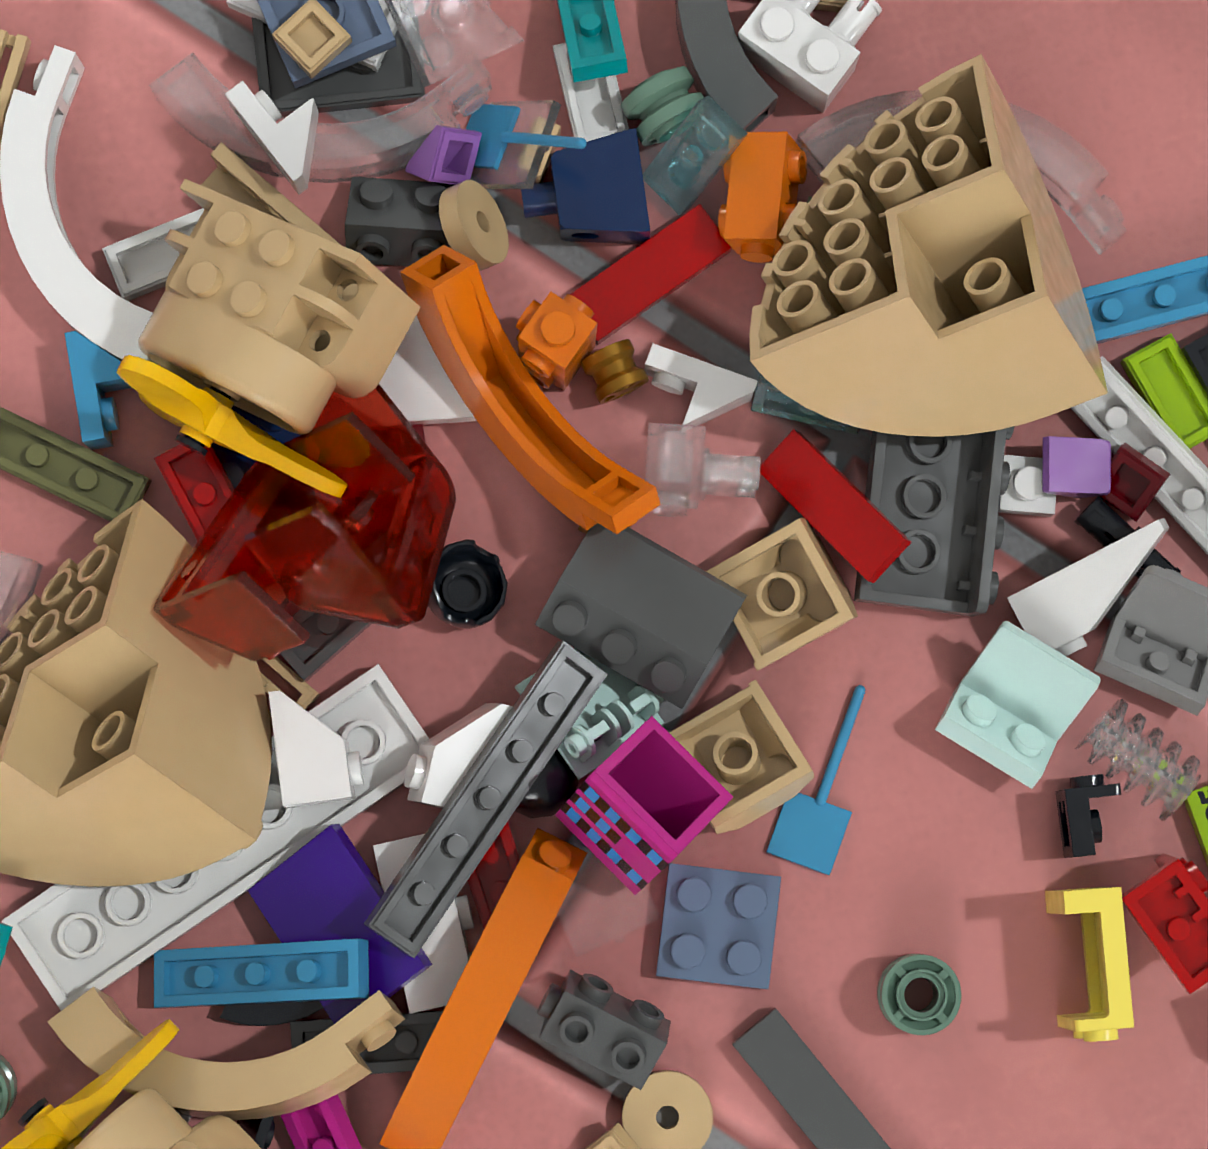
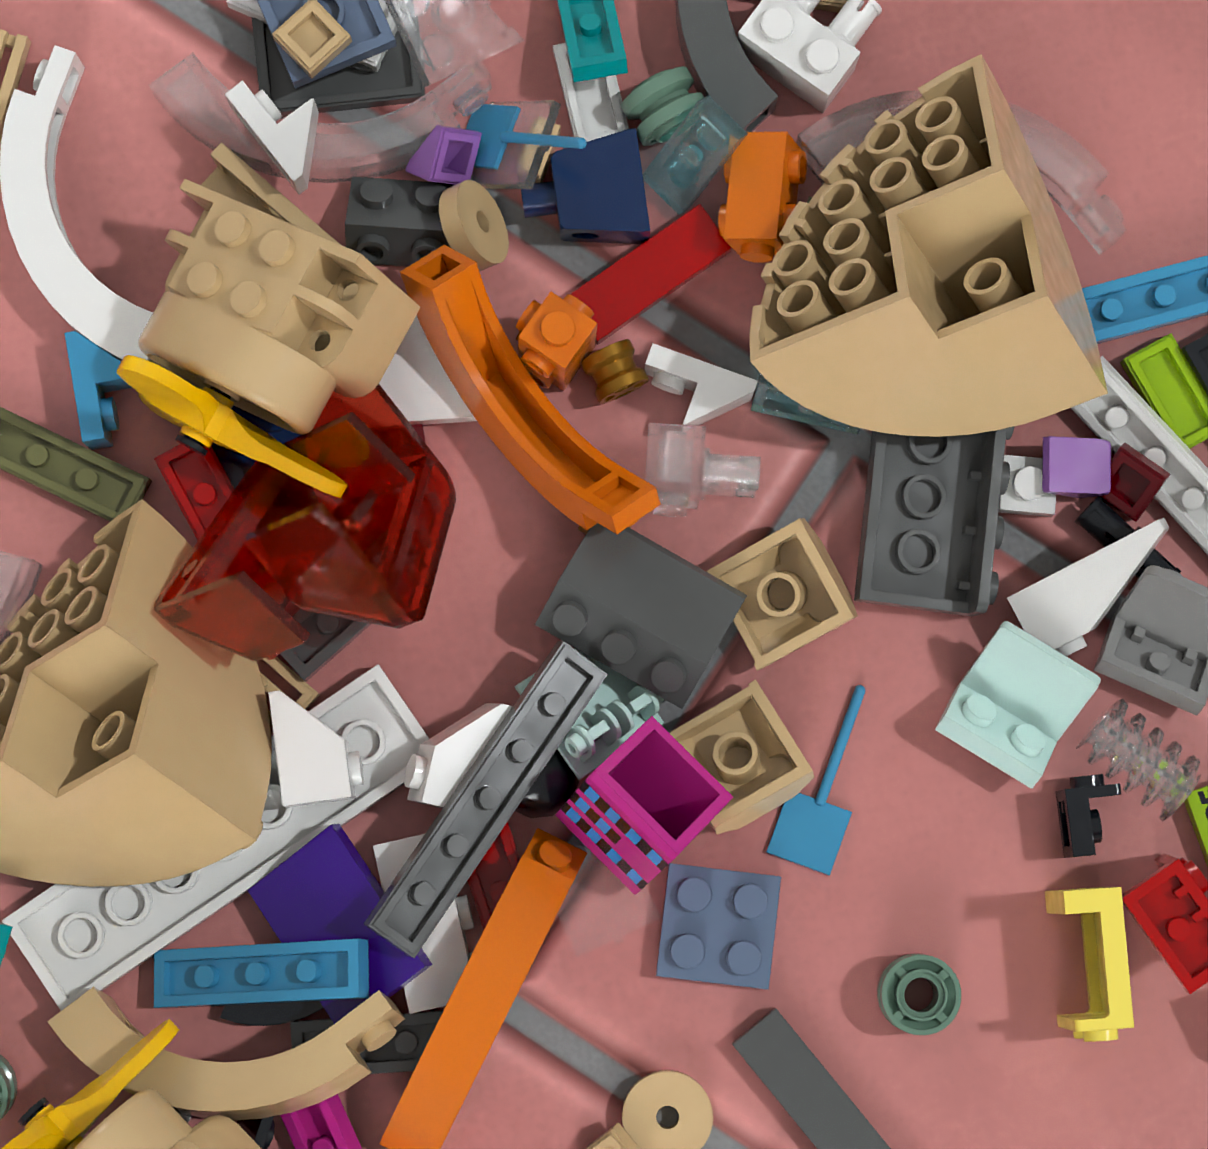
(144, 260): white tile -> none
(468, 585): black hair -> none
(604, 1027): dark grey brick -> none
(834, 506): red tile -> none

